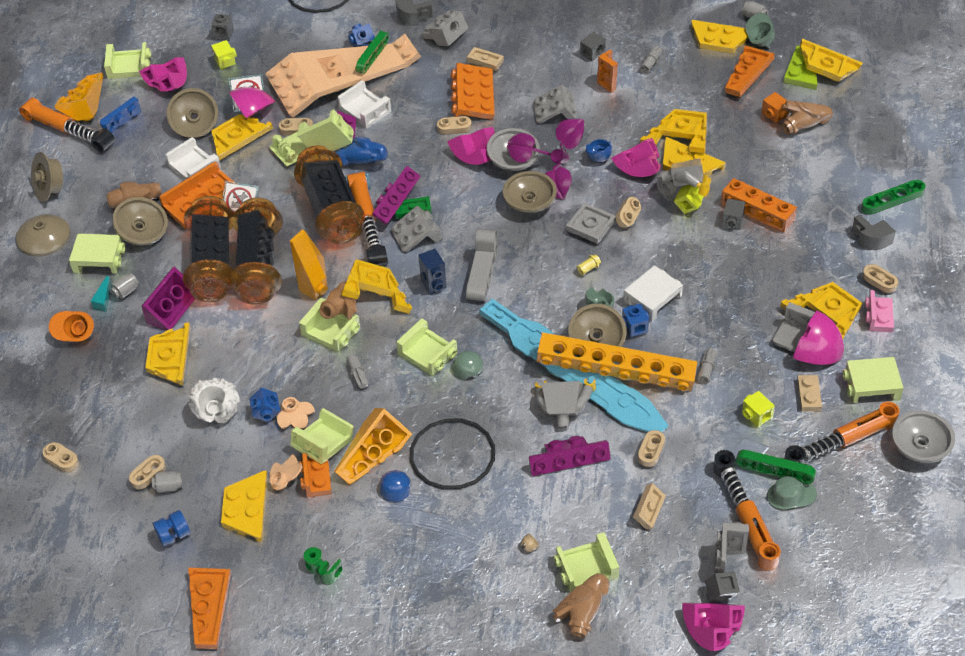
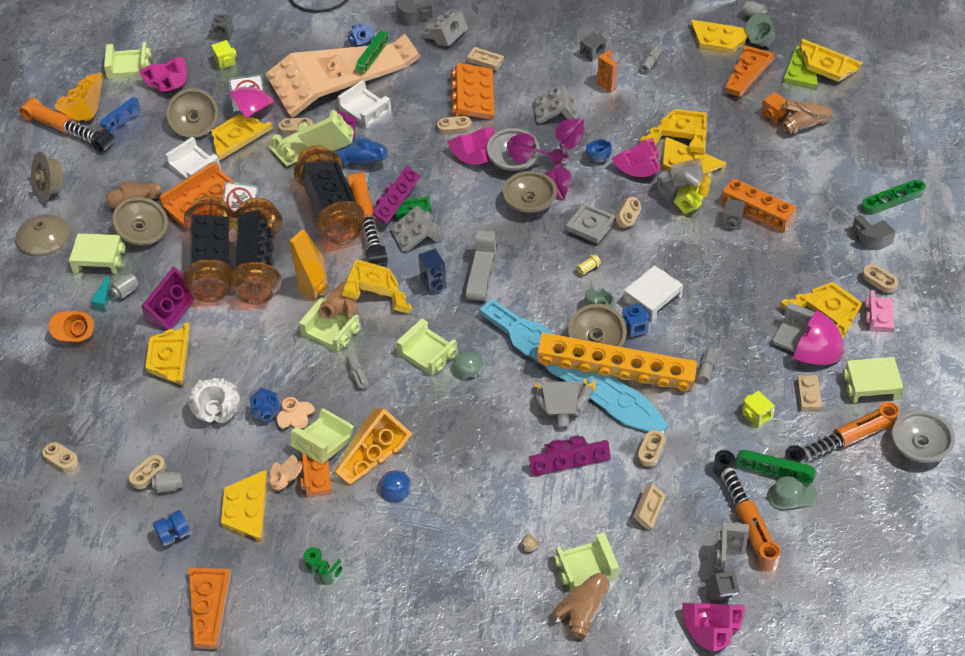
(452, 486): black piece -> none

